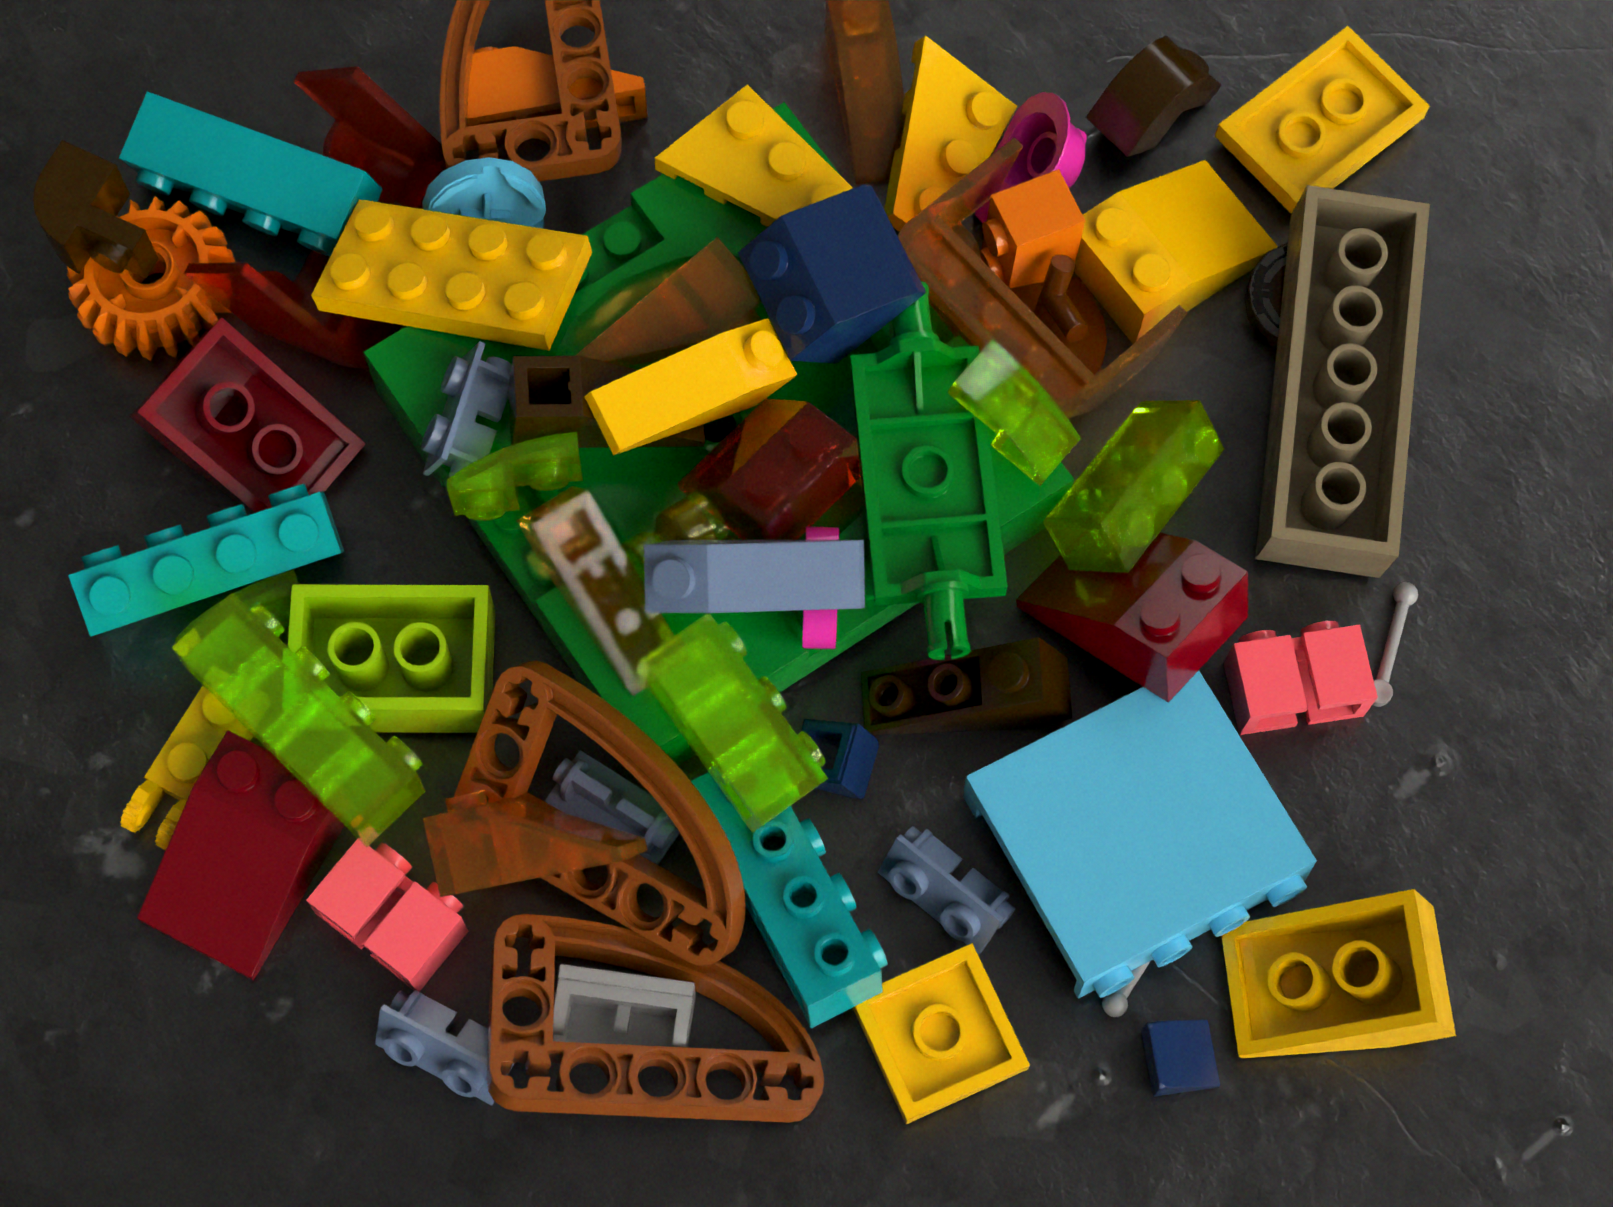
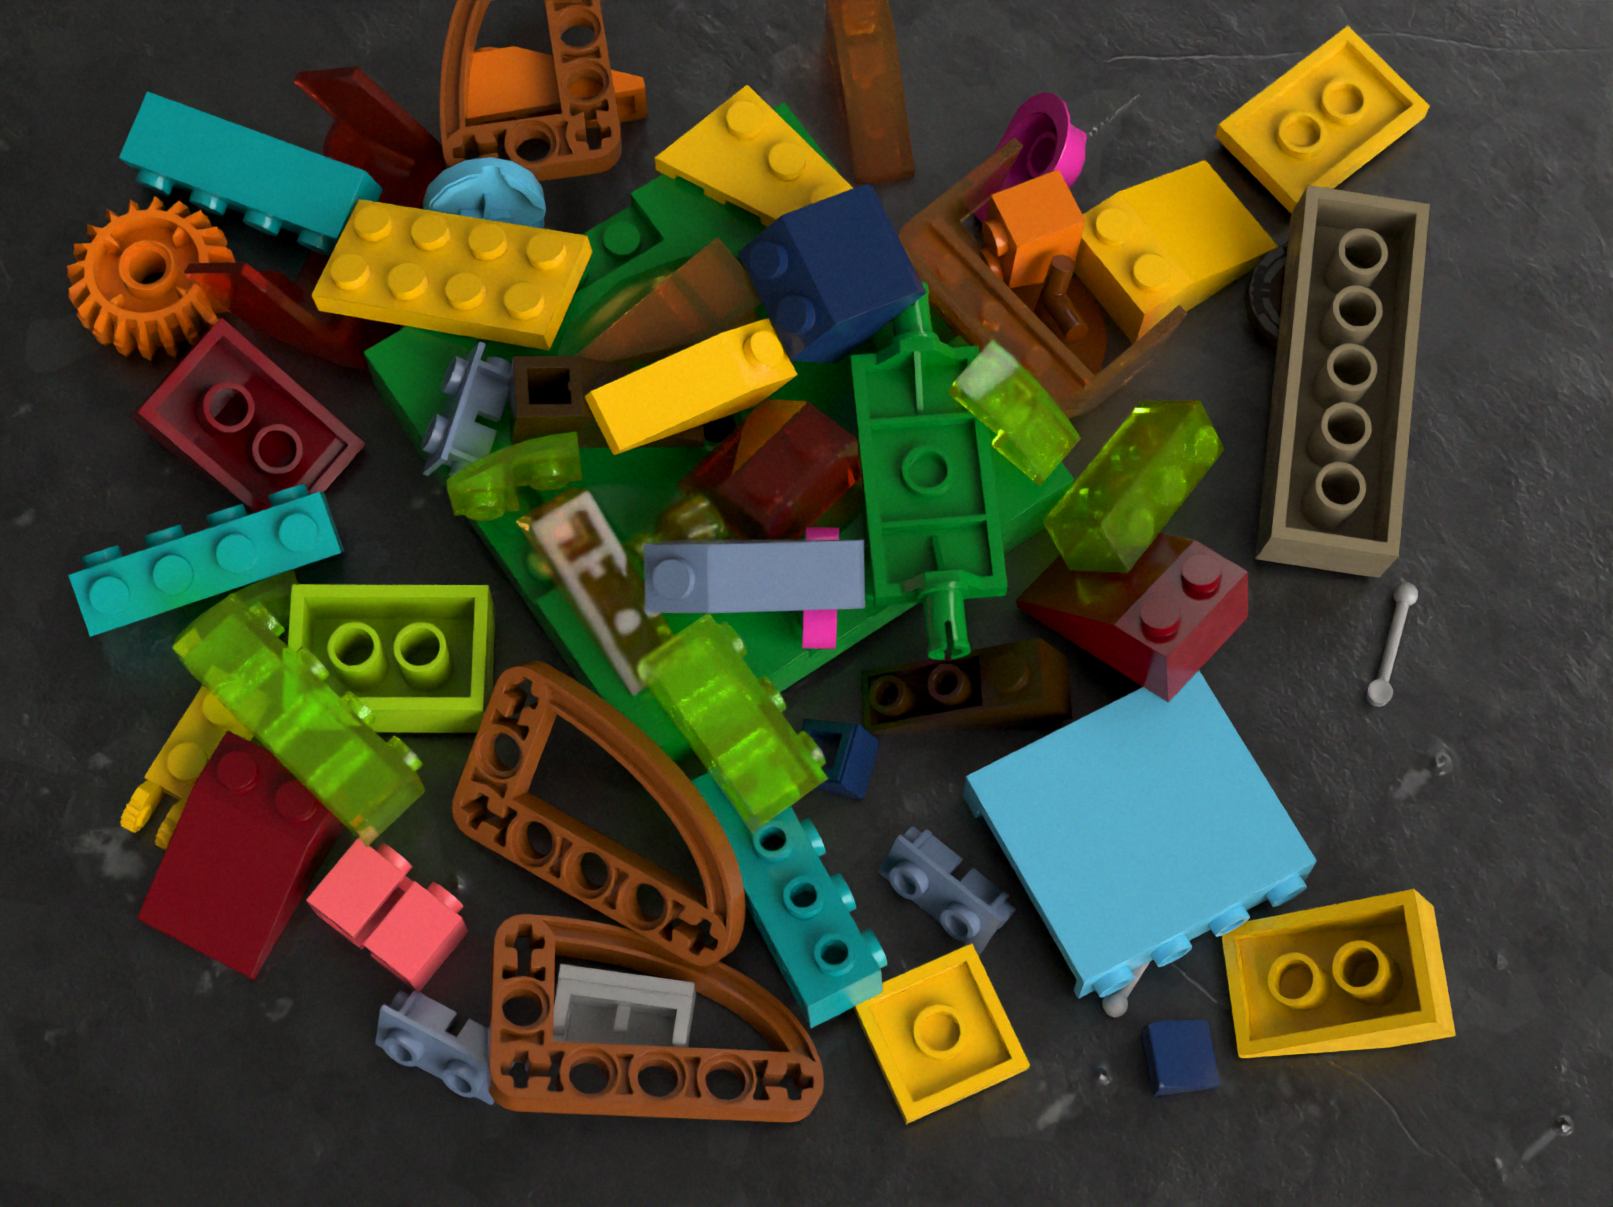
(78, 211): dark brown brick -> none
(516, 841): clear orange slope -> none
(604, 797): sand blue hinge -> none
(946, 132): yellow wing -> none
(1151, 95): dark brown brick -> none
(1314, 674): coral piece -> none

